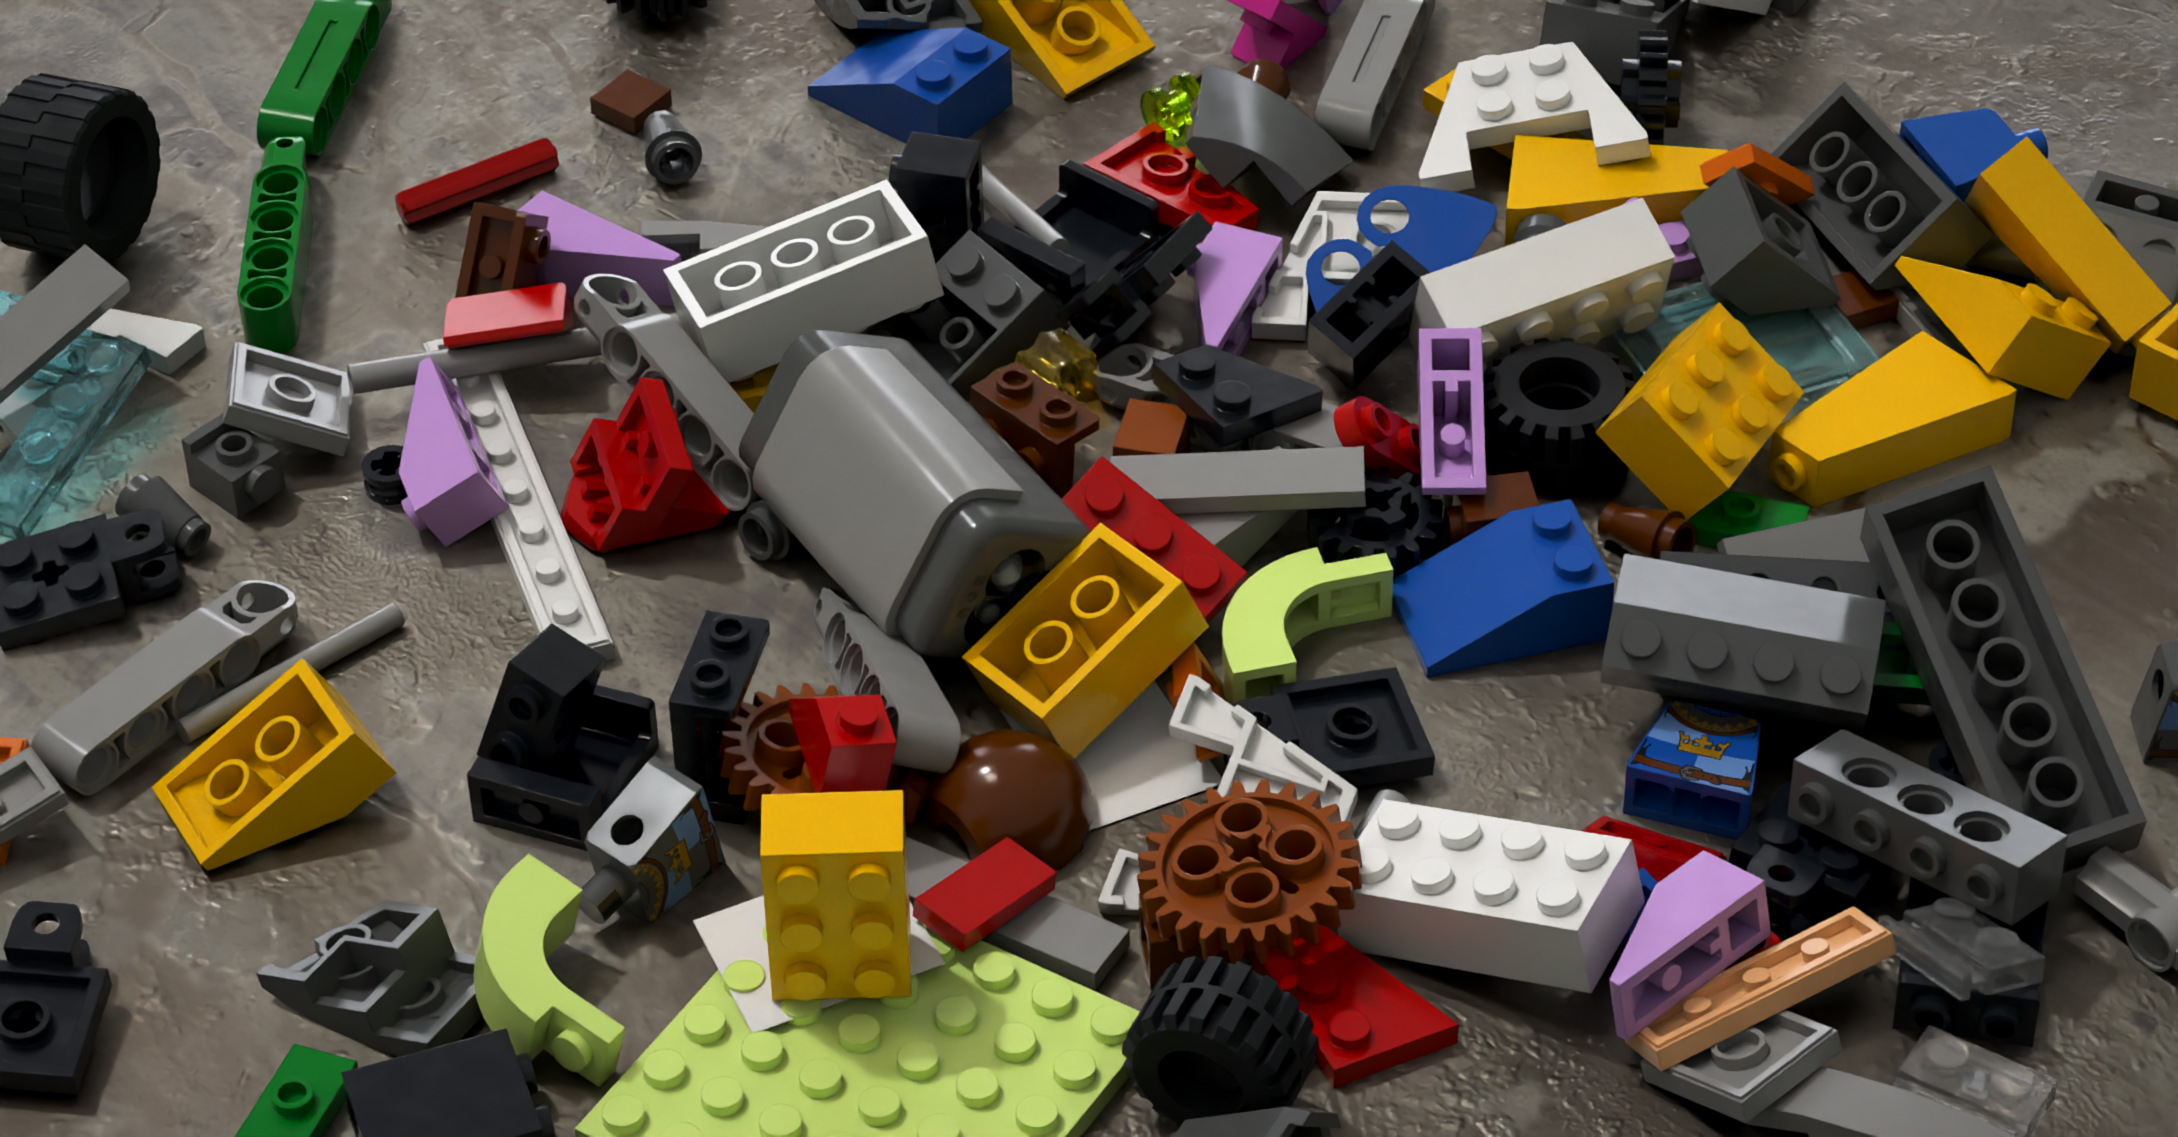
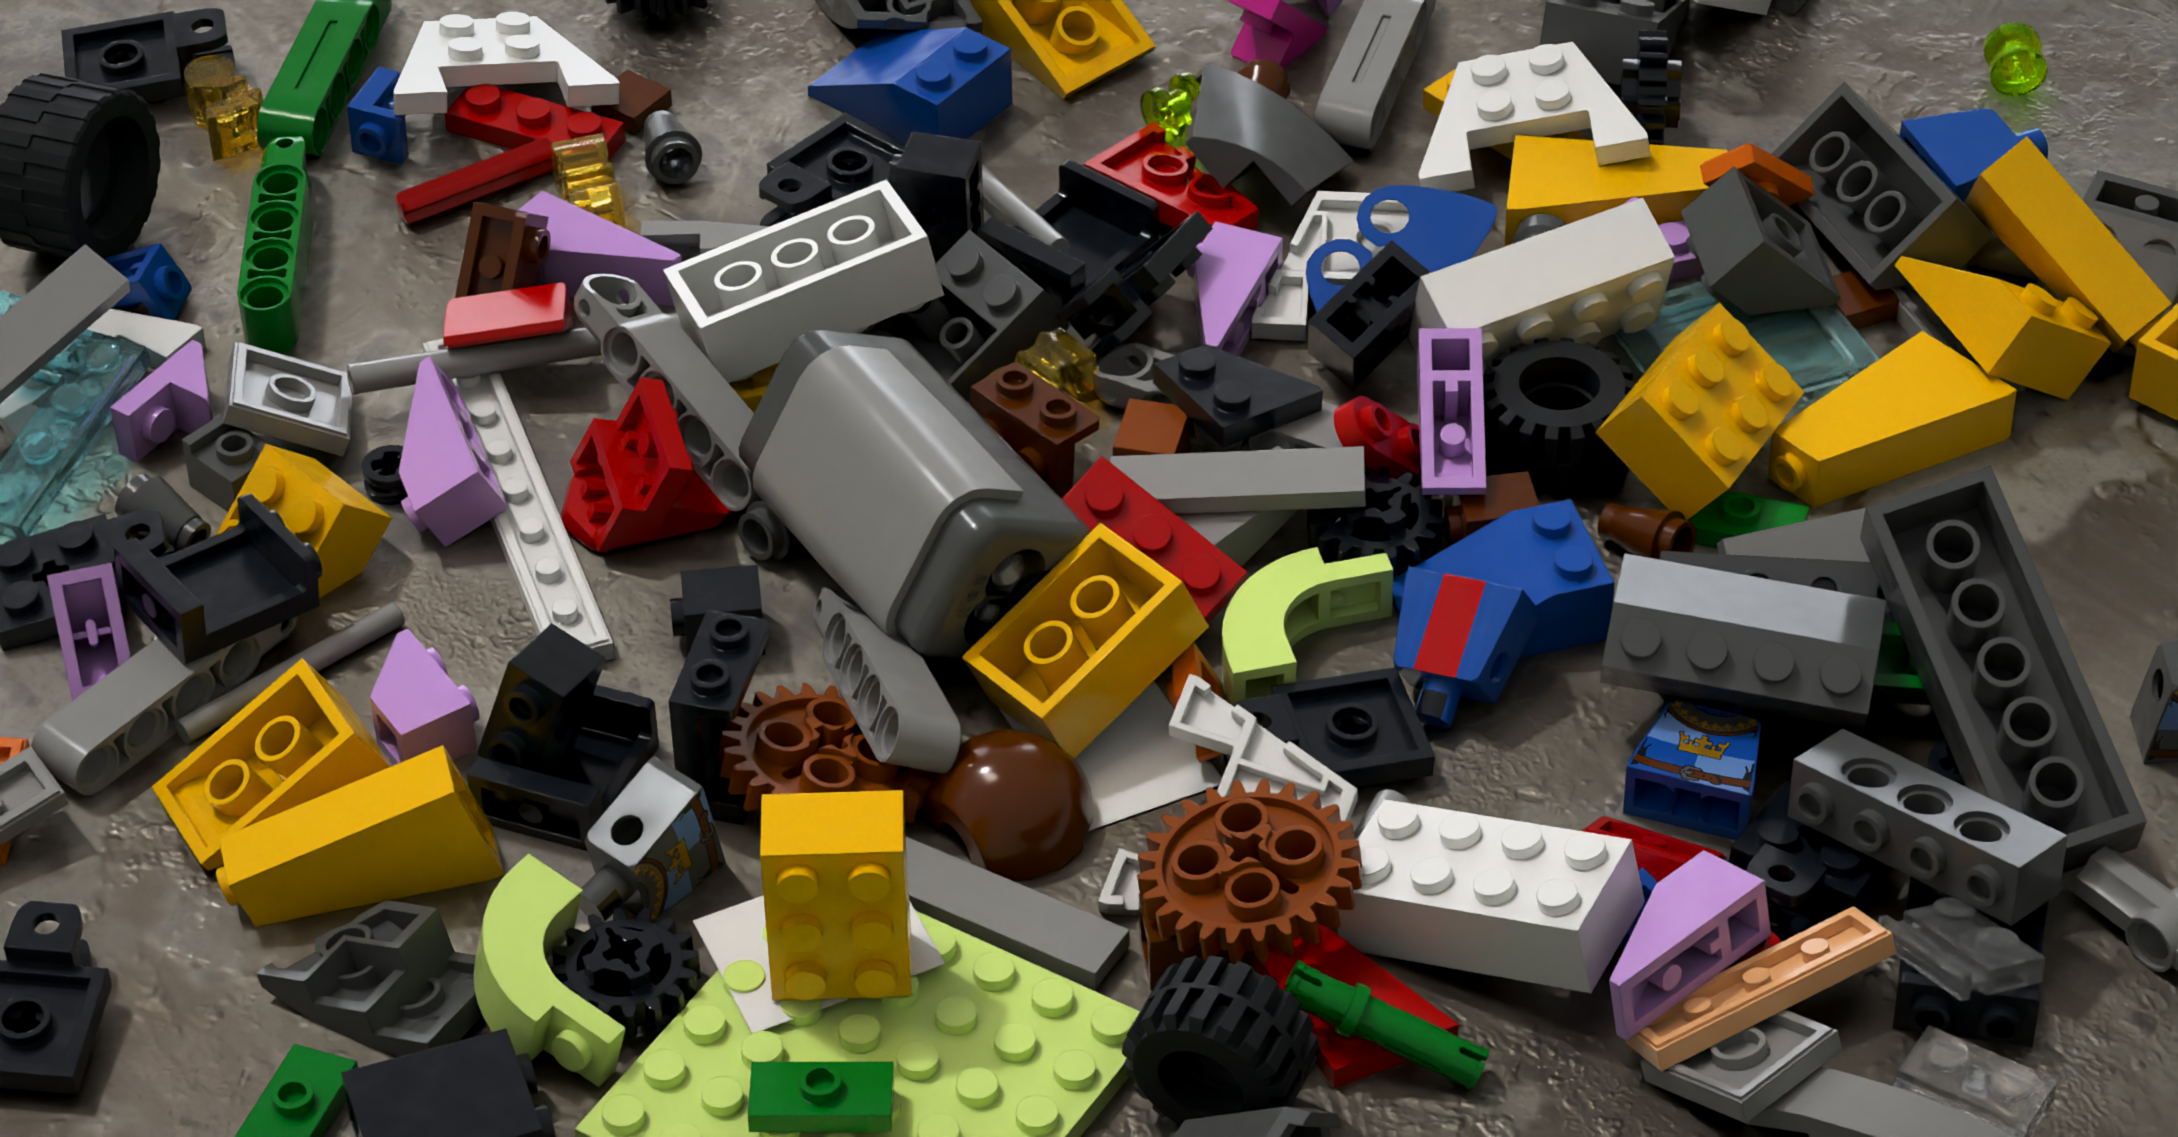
(88, 624): none -> lavender slope
(152, 280): none -> blue bracket
(154, 45): none -> black plate
(164, 401): none -> lavender slope
(222, 584): none -> black panel
(223, 104): none -> clear yellow leg
(317, 510): none -> yellow slope
(362, 845): none -> yellow slope
(372, 120): none -> blue bracket
(419, 704): none -> lavender slope
(496, 52): none -> white wing
(517, 119): none -> red plate
(587, 177): none -> clear yellow leg
(630, 968): none -> black gear
(716, 589): none -> black brick
(821, 1097): none -> green plate
(827, 167): none -> black plate
(844, 741): red slope -> none
(984, 894): red tile -> none
(1359, 1013): none -> green pin
(1459, 640): none -> torso
(2015, 59): none -> clear neon green wheel

